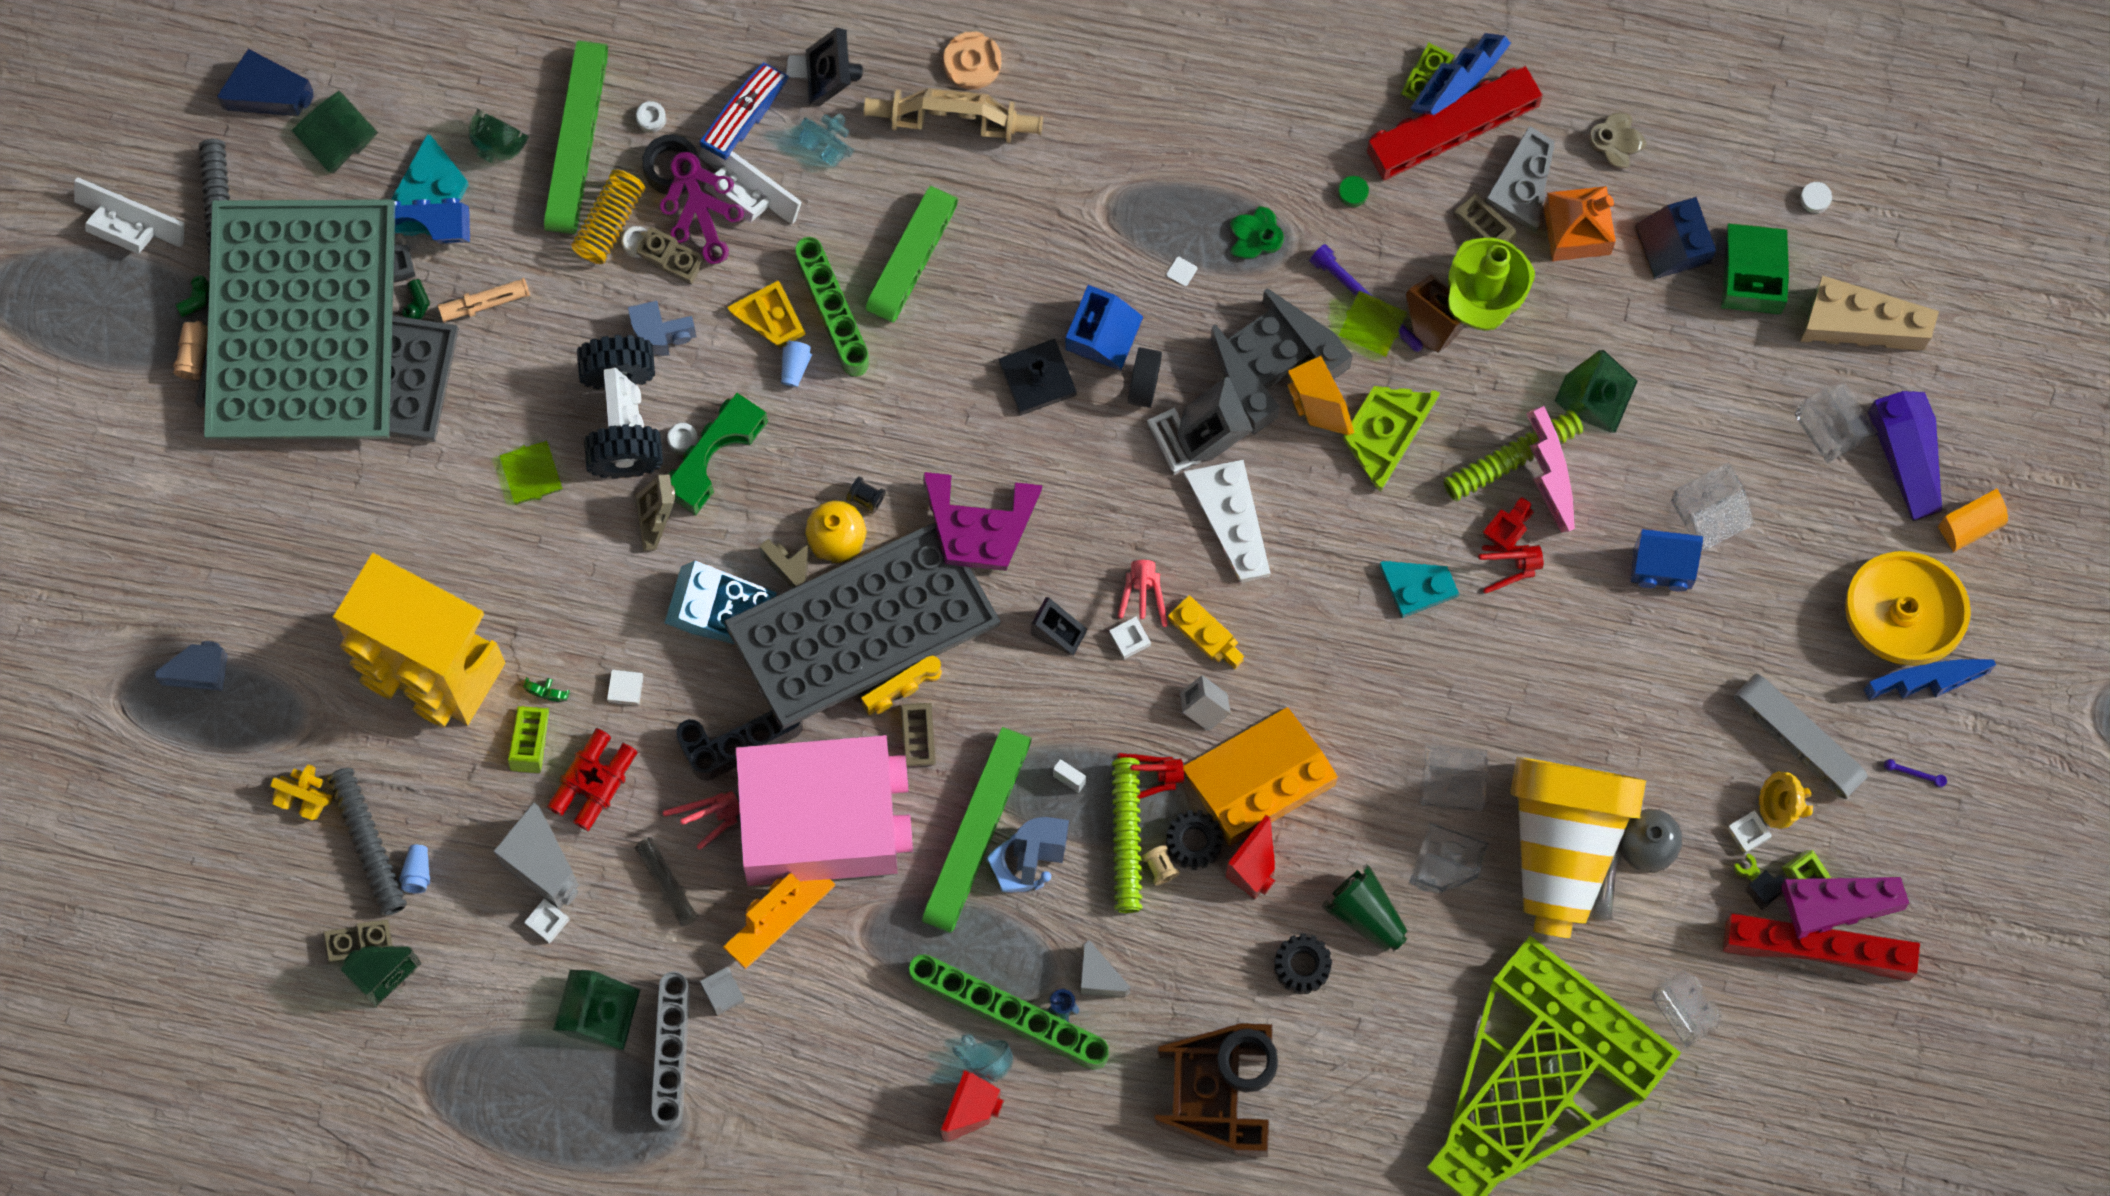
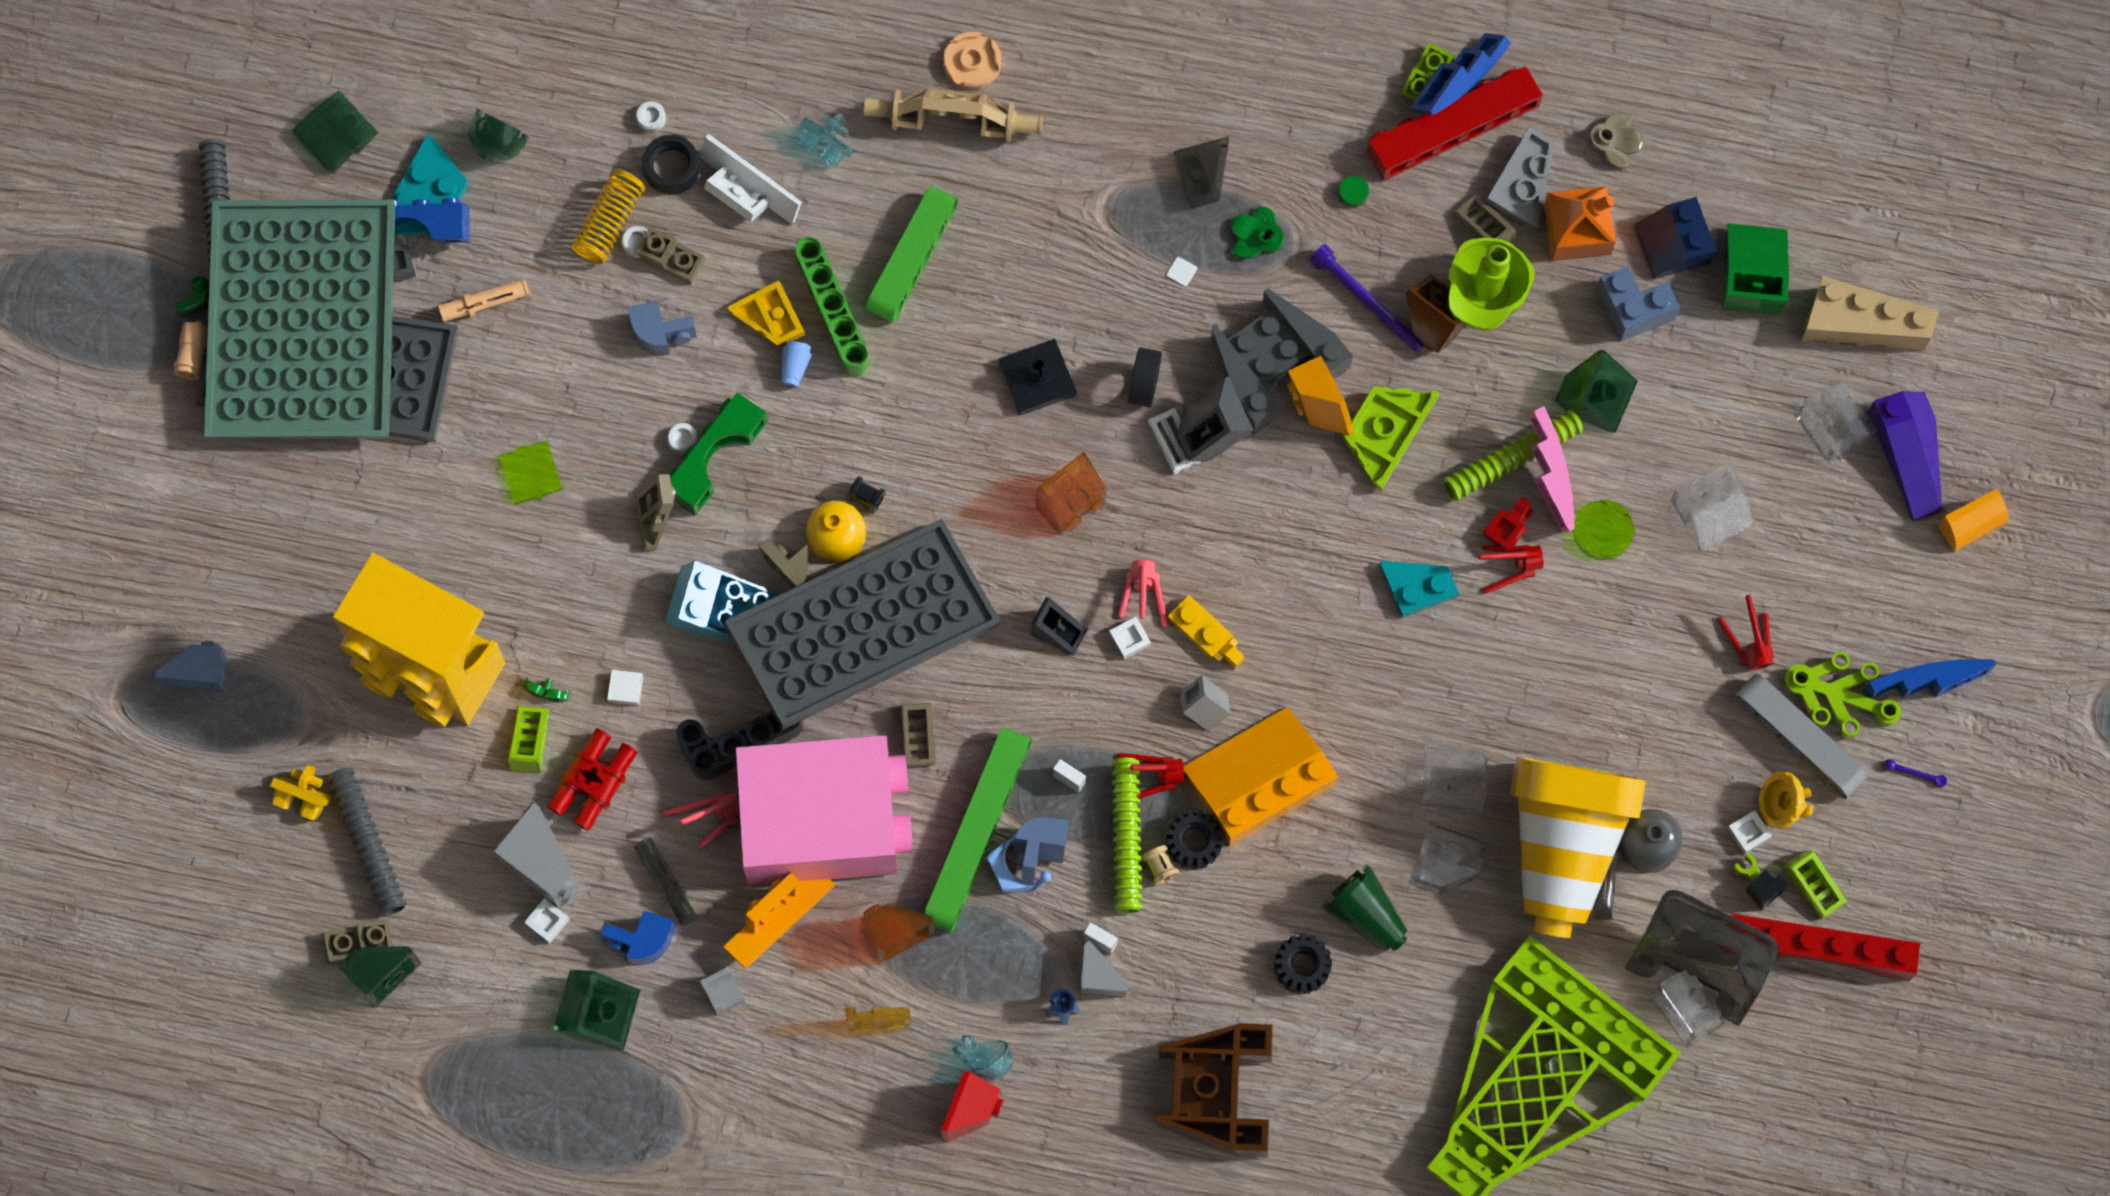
(125, 220): white bracket -> none
(265, 88): dark blue slope -> none
(415, 871): light blue cone -> none
(419, 303): dark green arm -> none
(576, 137): bright green beam -> none
(627, 445): black plate -> none
(648, 942): none -> blue brick
(670, 1035): light grey beam -> none
(698, 203): magenta plant -> none
(744, 110): slope -> none
(797, 66): white sticker -> none
(830, 67): black tile -> none
(878, 1018): none -> clear yellow wing
(894, 929): none -> clear orange slope
(902, 685): yellow plate -> none
(976, 534): magenta wing -> none
(999, 999): bright green beam -> none
(1071, 494): none -> clear orange slope
(1100, 938): none -> white tile
(1103, 328): blue slope -> none
(1202, 170): none -> clear smoke wing
(1231, 513): white wing -> none
(1237, 1038): black tyre -> none
(1254, 861): red slope -> none
(1372, 323): clear neon green piece -> none
(1603, 530): none -> clear neon green tile
(1633, 310): none -> sand blue brick
(1666, 560): blue slope -> none
(1708, 945): none -> clear smoke windscreen
(1759, 653): none -> red plant
(1816, 197): white tile -> none
(1836, 901): magenta wing -> none
(1838, 692): none -> lime plant
(1907, 608): yellow dish -> none

